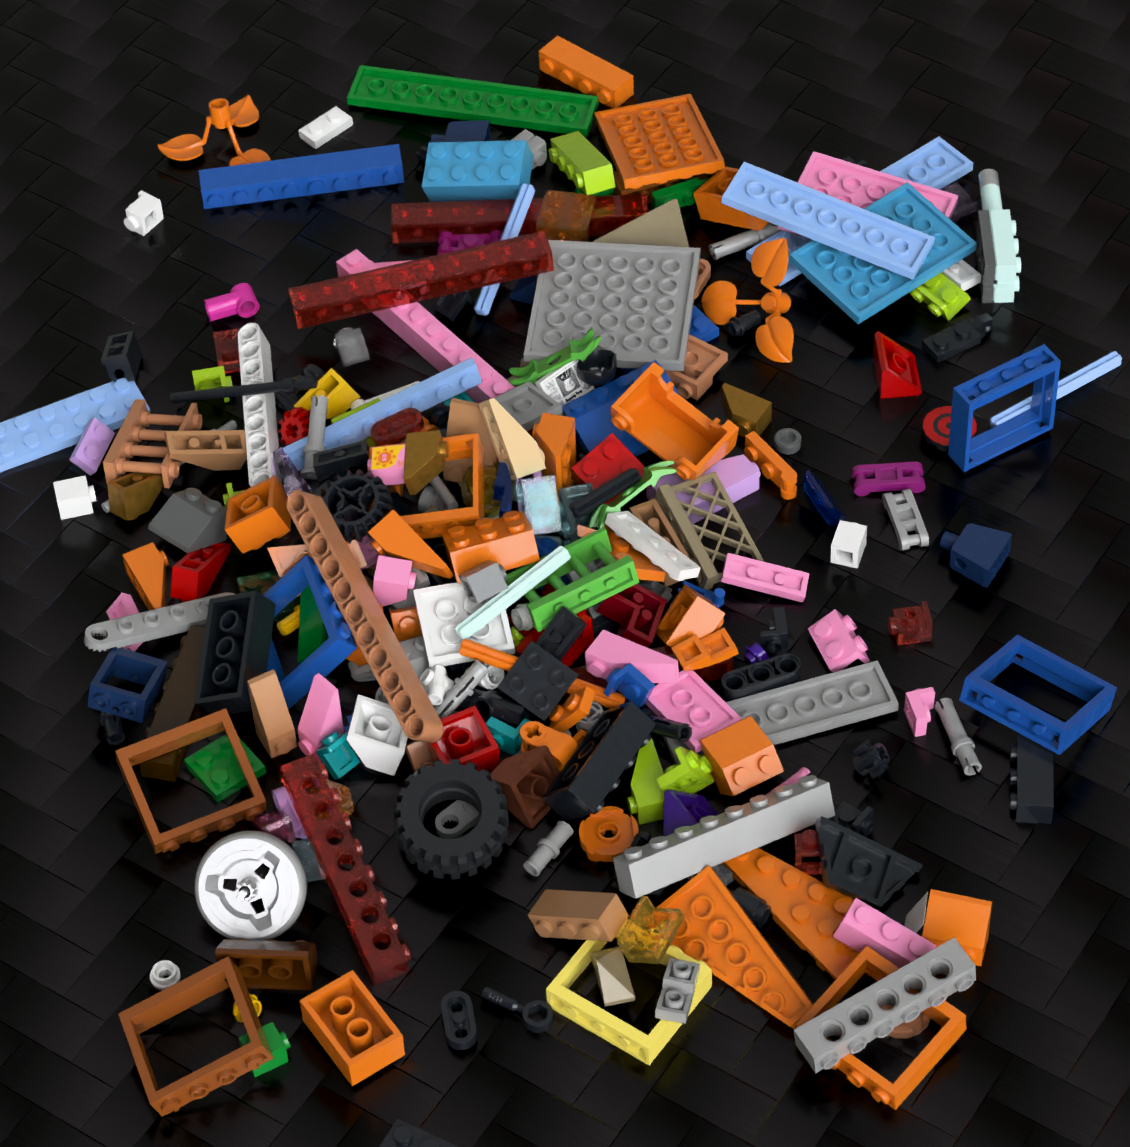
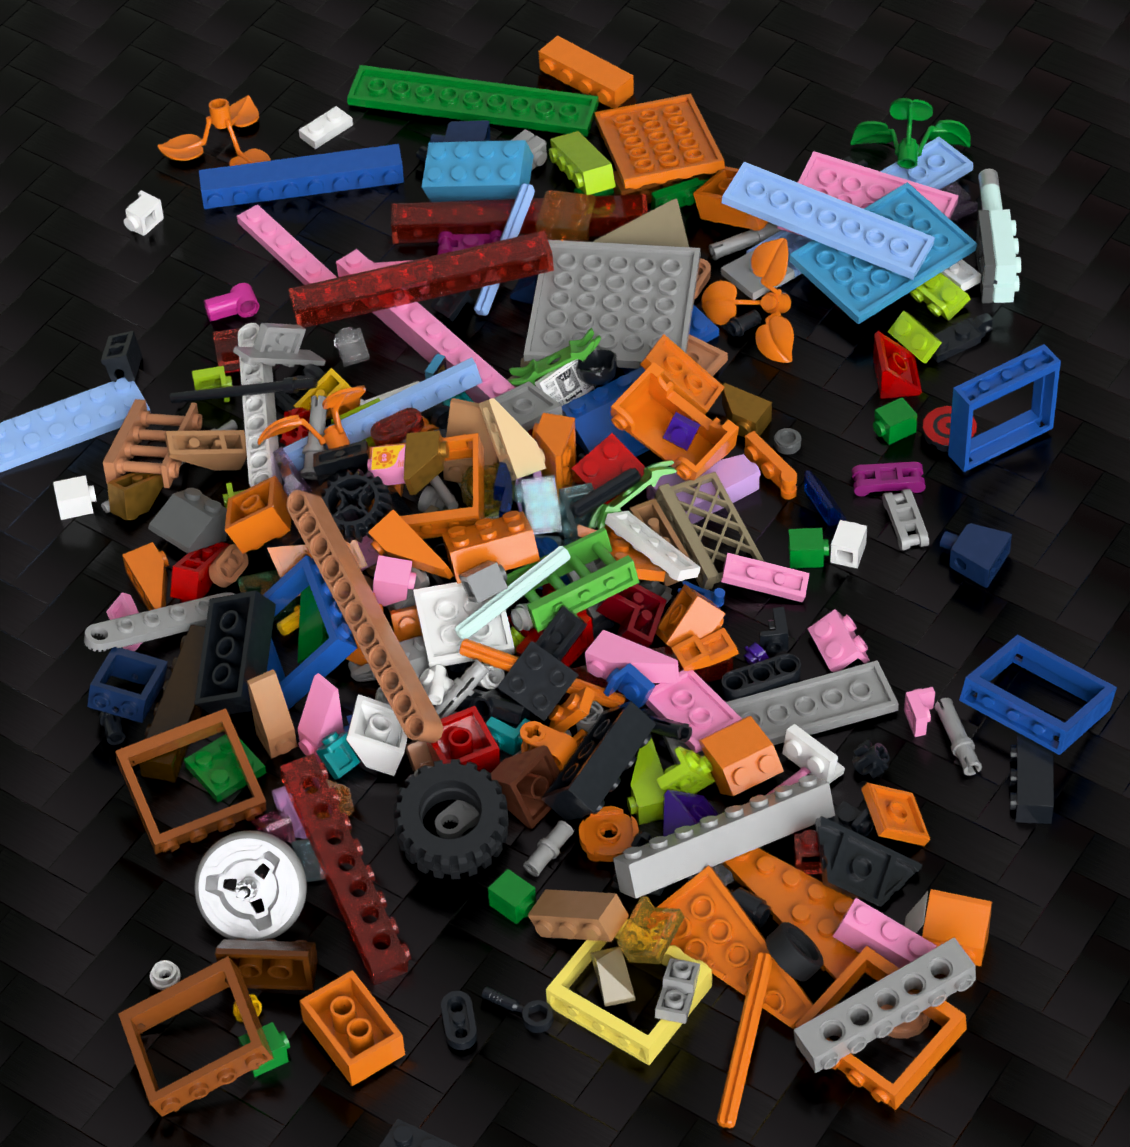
(92, 446): lavender plate -> none
(228, 566): none -> nougat plate
(278, 345): none -> light grey bracket
(283, 246): none -> bright pink plate
(336, 405): none -> orange plant
(436, 366): none -> dark azure tile
(512, 896): none -> green brick
(681, 431): none -> dark purple plate
(688, 376): none -> orange plate
(741, 275): none -> light grey plate
(745, 1040): none -> orange axle
(794, 951): none -> black tyre
(807, 548): none -> green brick
(811, 754): none -> white bracket
(895, 421): none -> green brick
(895, 814): none -> orange plate
(908, 149): none -> green plant
(911, 624): clear red brick -> none
(914, 337): none -> lime plate
(1065, 386): light blue axle -> none

